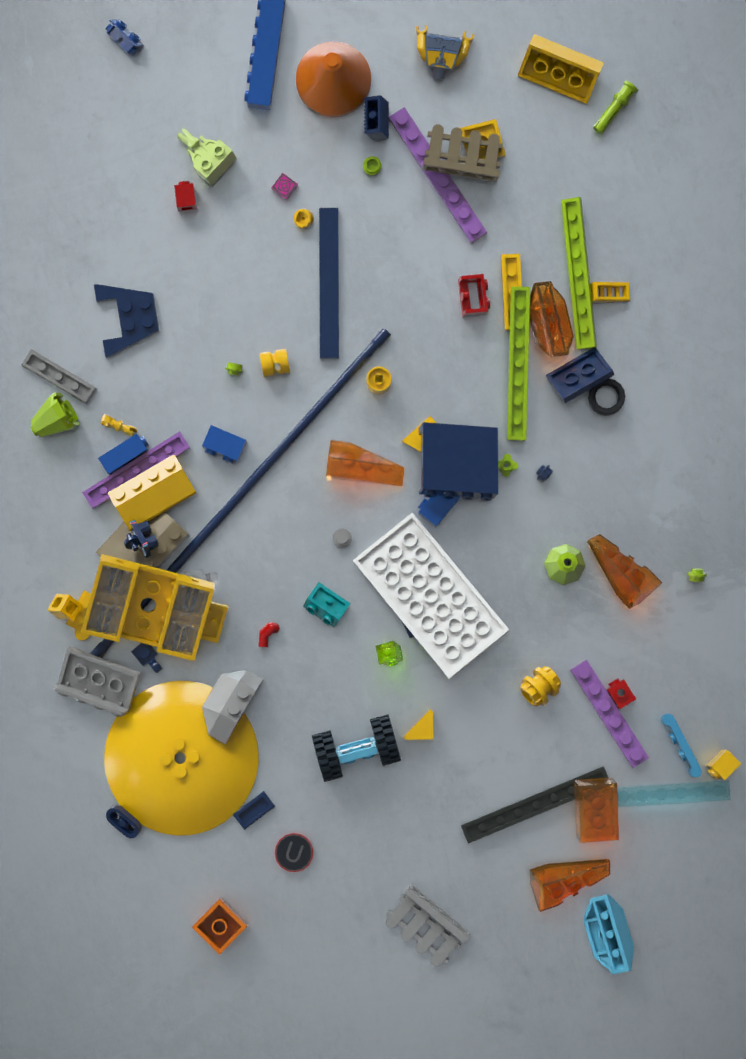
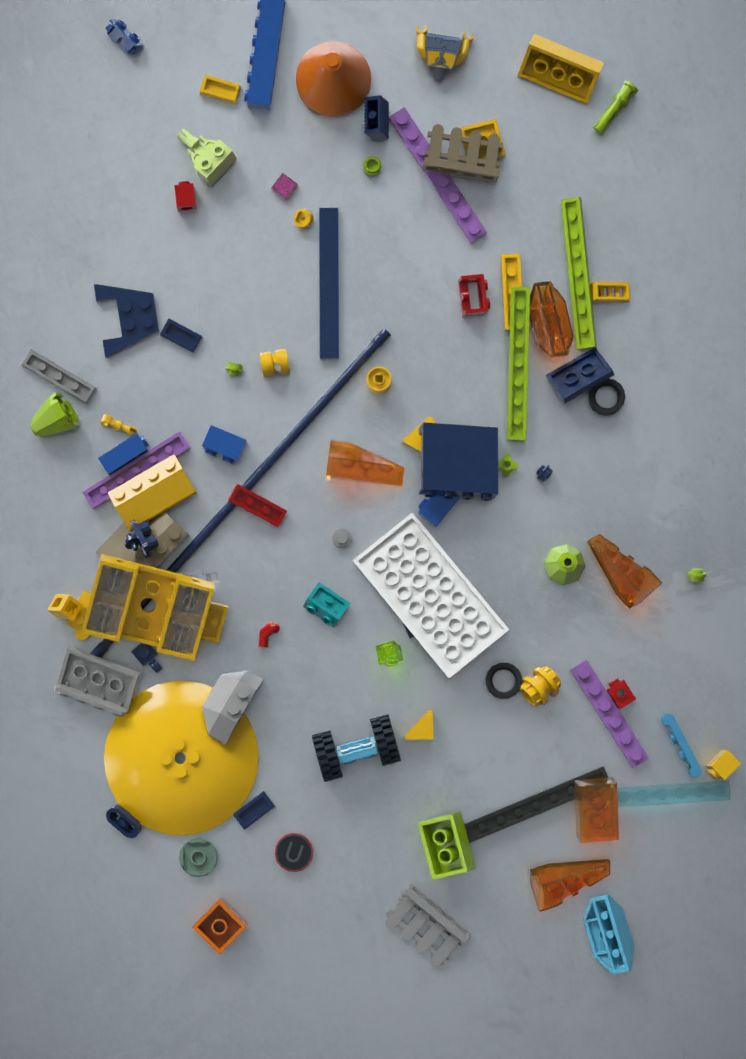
(181, 335): none -> dark blue tile
(198, 857): none -> sand green tile
(220, 89): none -> yellow tile
(257, 505): none -> red plate
(446, 845): none -> lime brick
(518, 680): none -> black tyre

